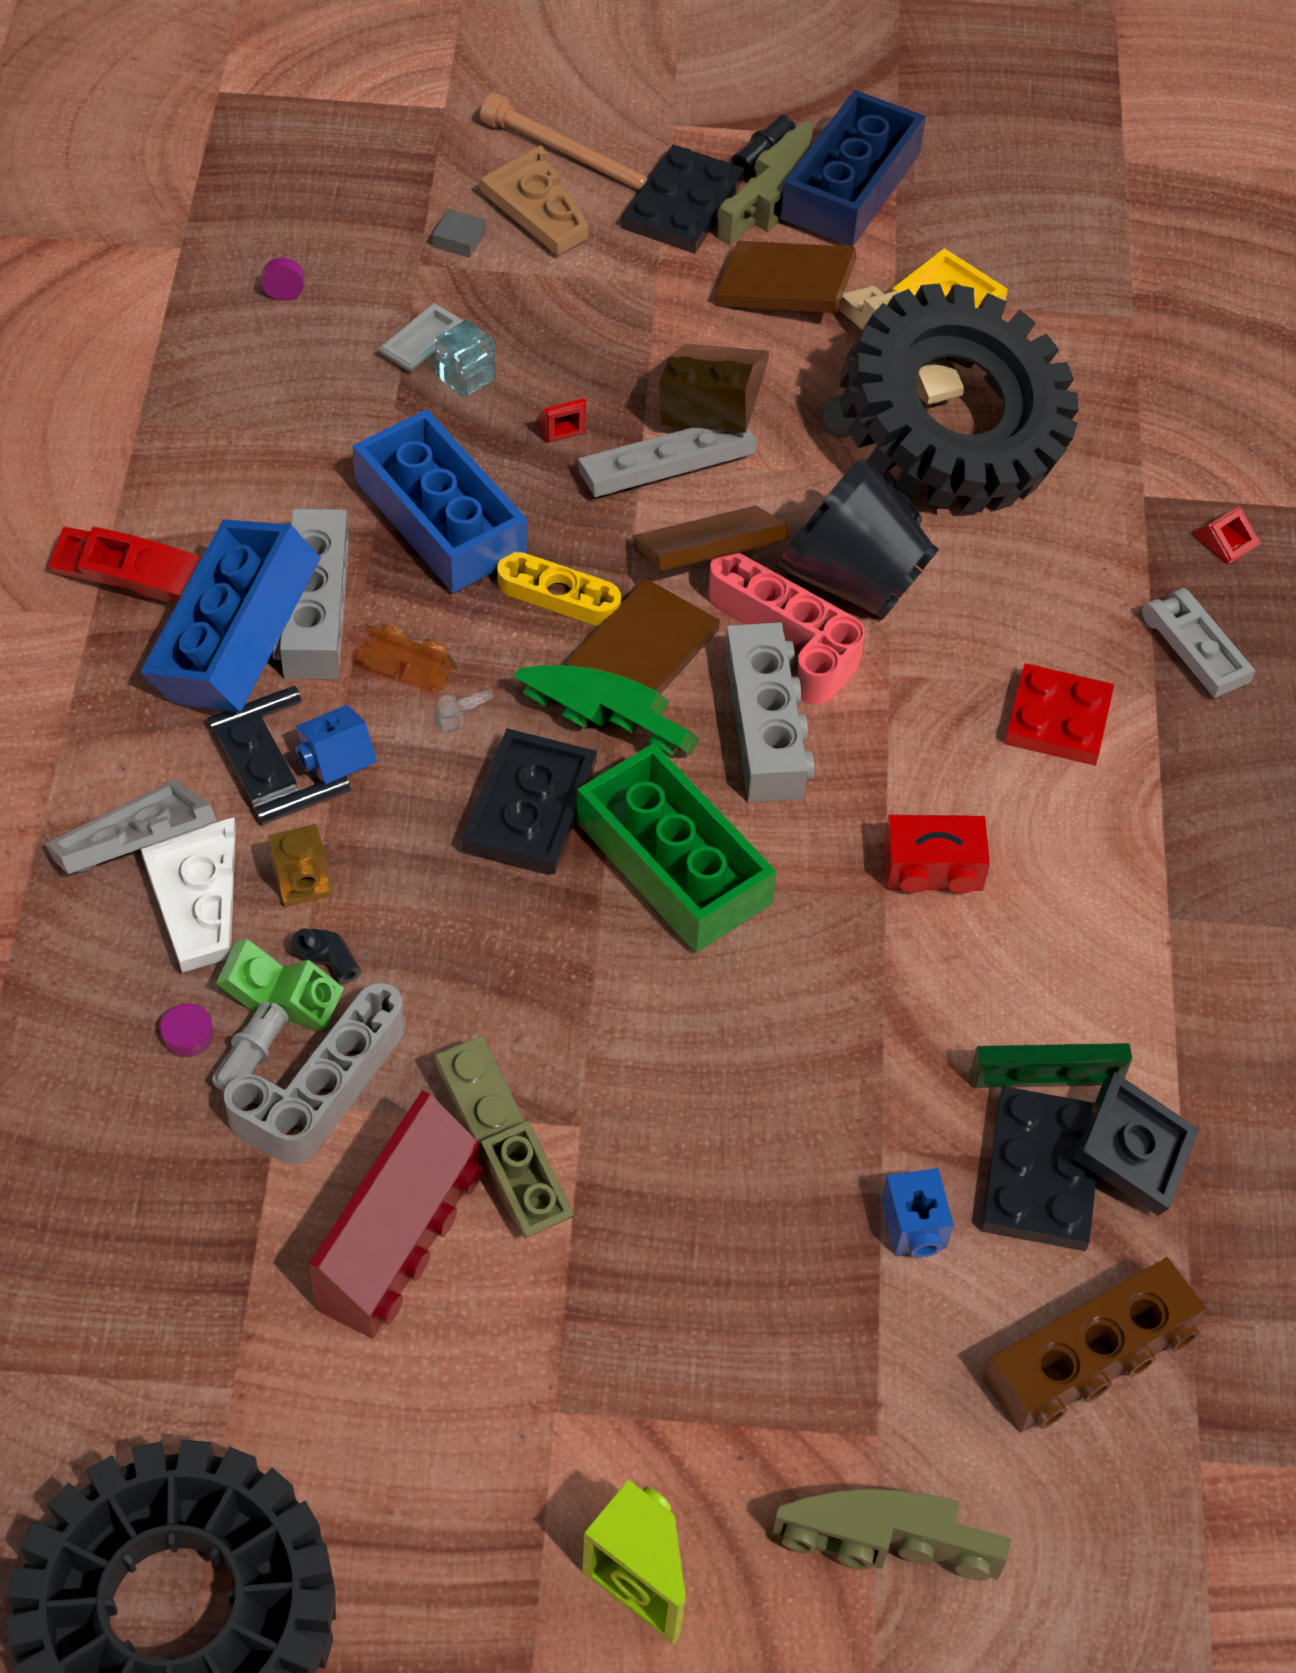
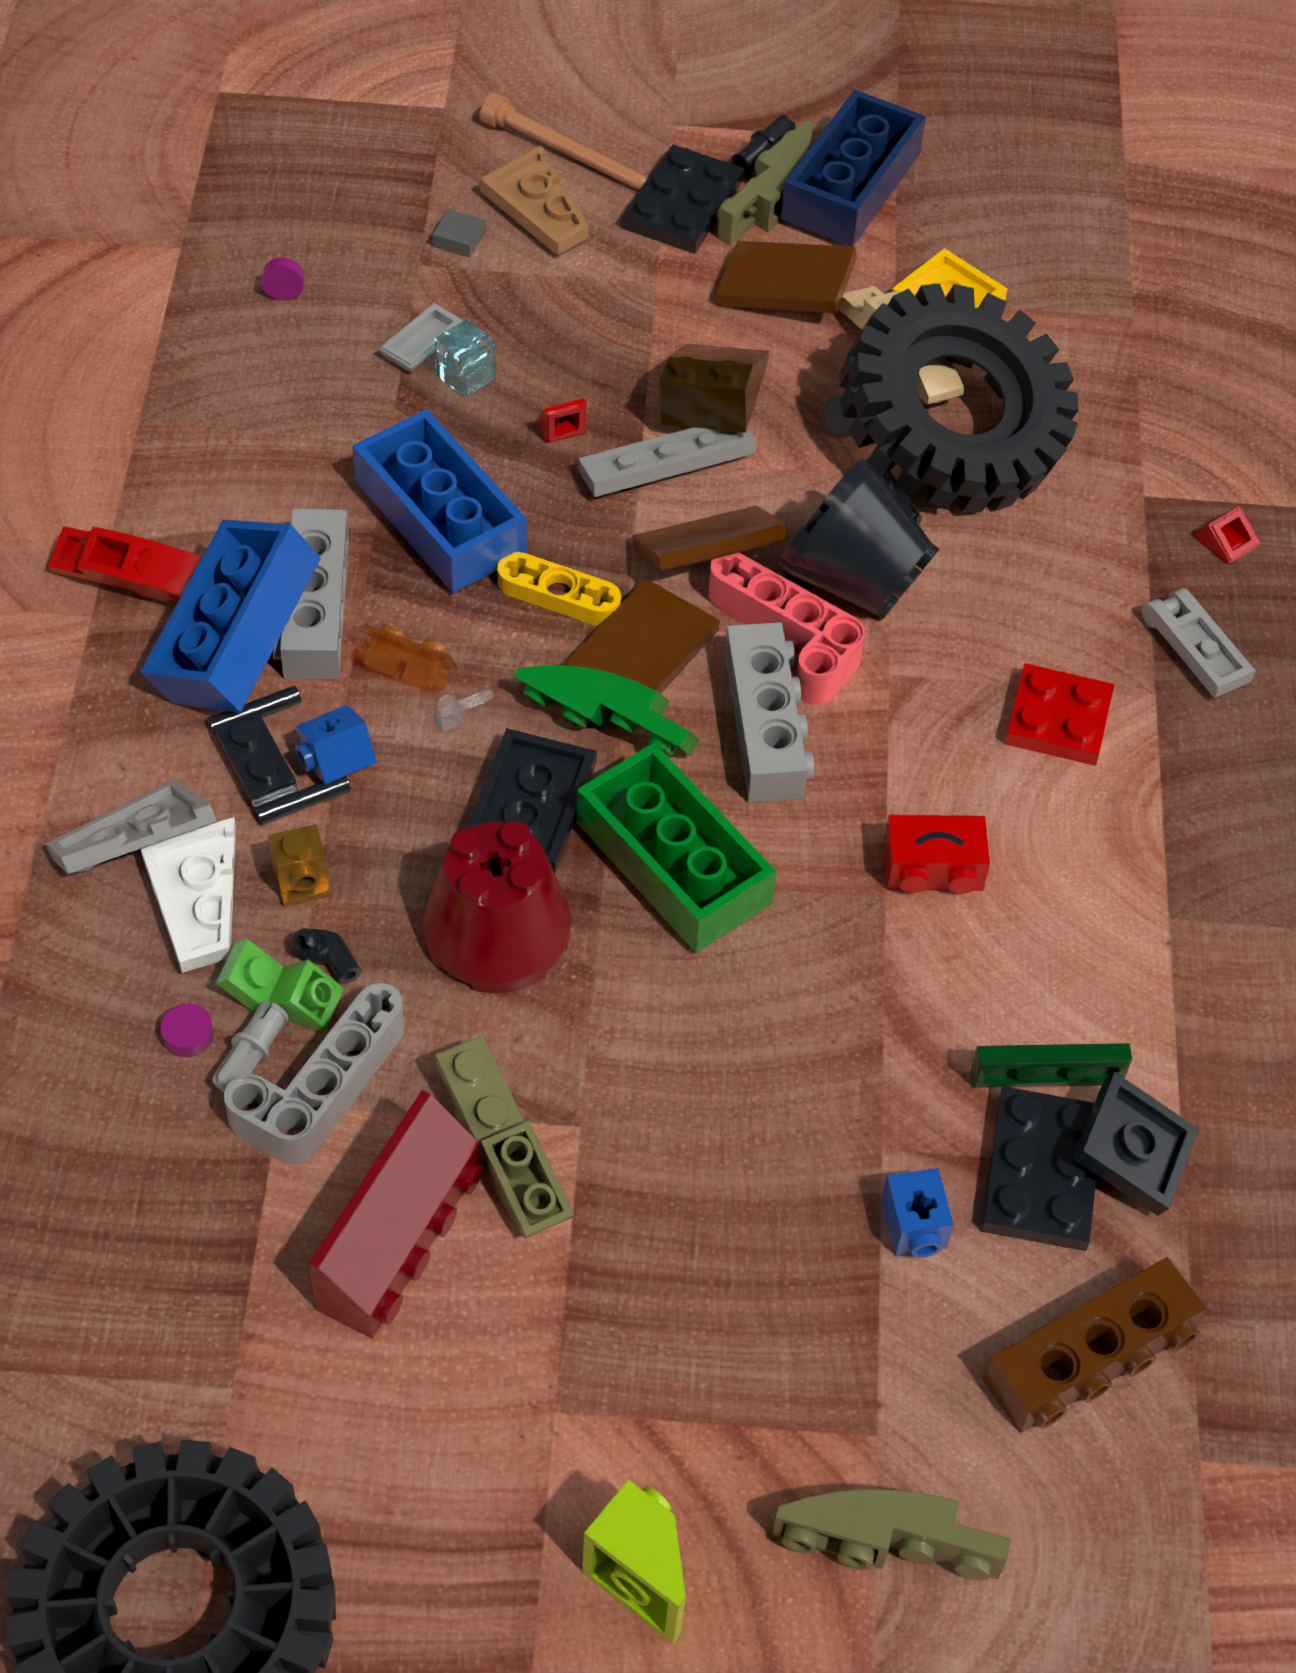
(496, 910): none -> dark red cone

